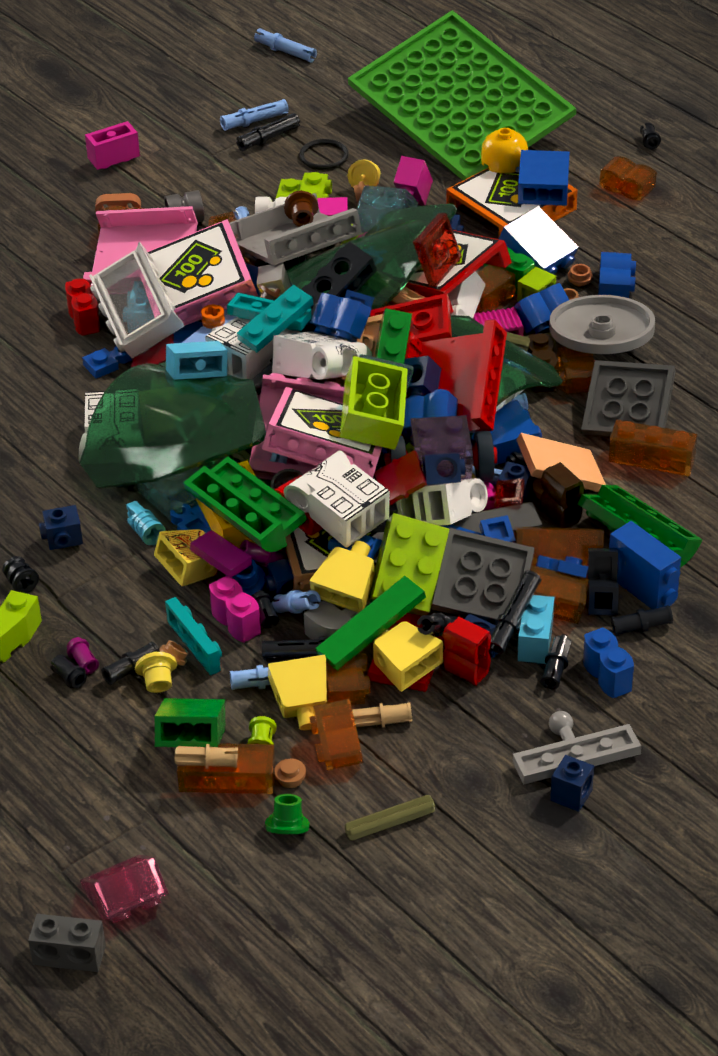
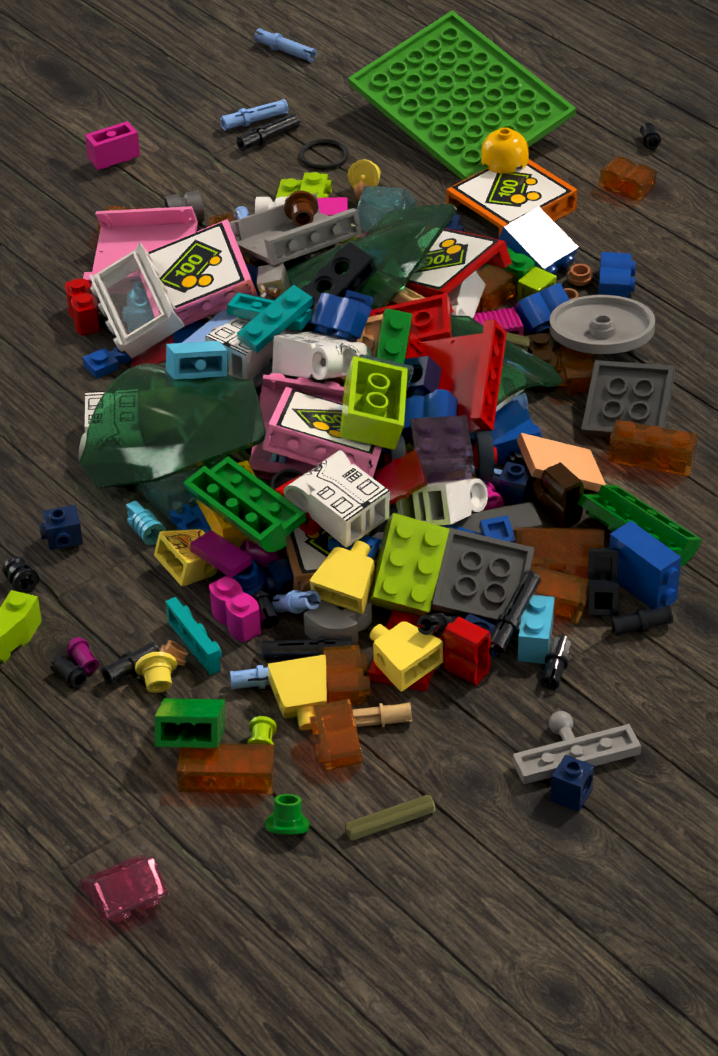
(67, 942): dark grey brick -> none
(117, 200): nougat beam -> none
(206, 756): tan axle -> none
(212, 316): orange bush -> none
(290, 773): medium nougat plate -> none
(371, 622): green tile -> none
(414, 177): dark pink brick -> none
(430, 464): dark blue brick -> none
(437, 249): clear red tile -> none
(509, 492): clear red slope -> none
(543, 177): blue brick -> none
(570, 566): blue plate -> none
(608, 662): blue brick -> none

